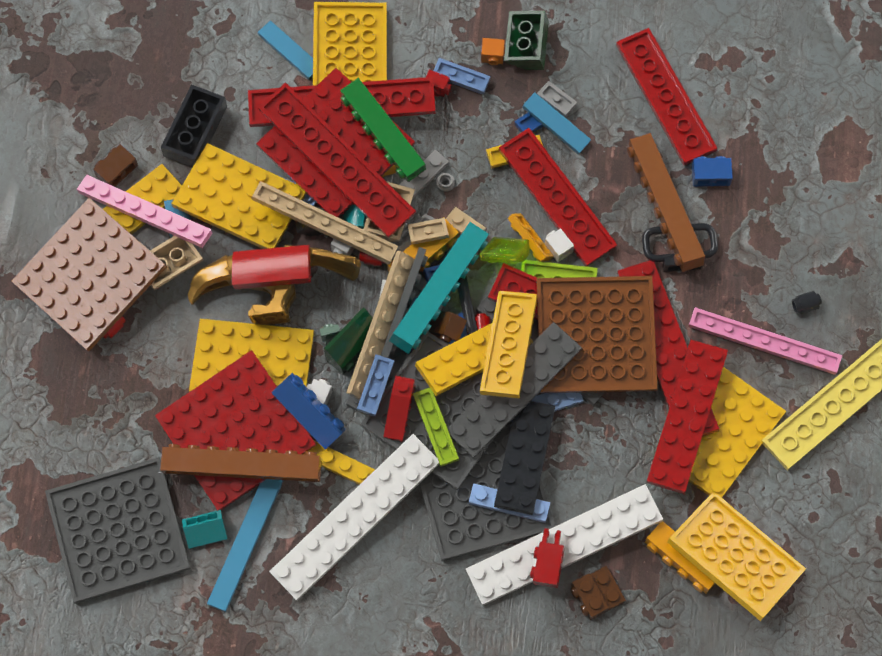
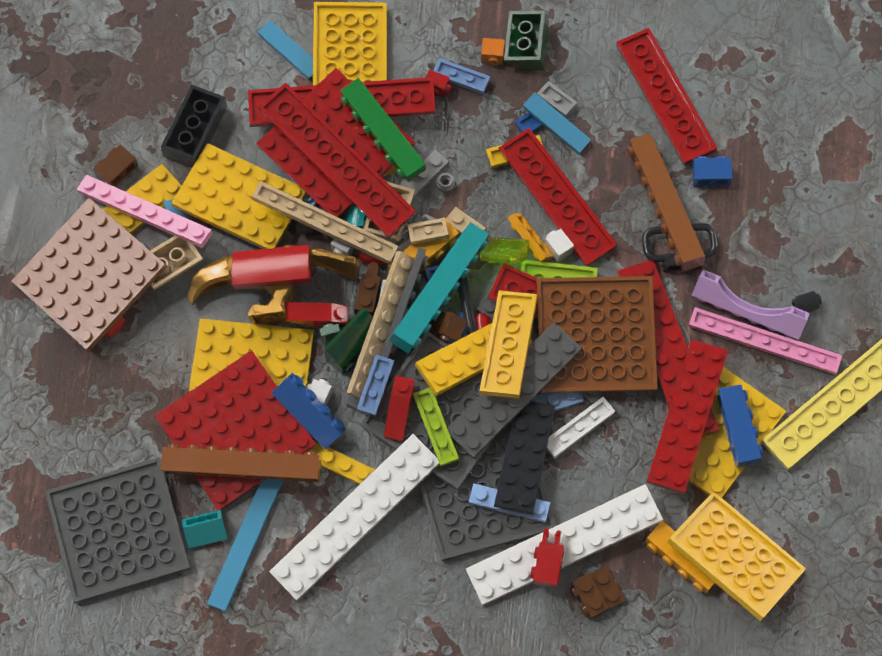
(317, 314): none -> red slope
(369, 290): none -> reddish brown hinge
(579, 427): none -> white plate
(739, 426): none -> blue brick
(785, 320): none -> lavender arch

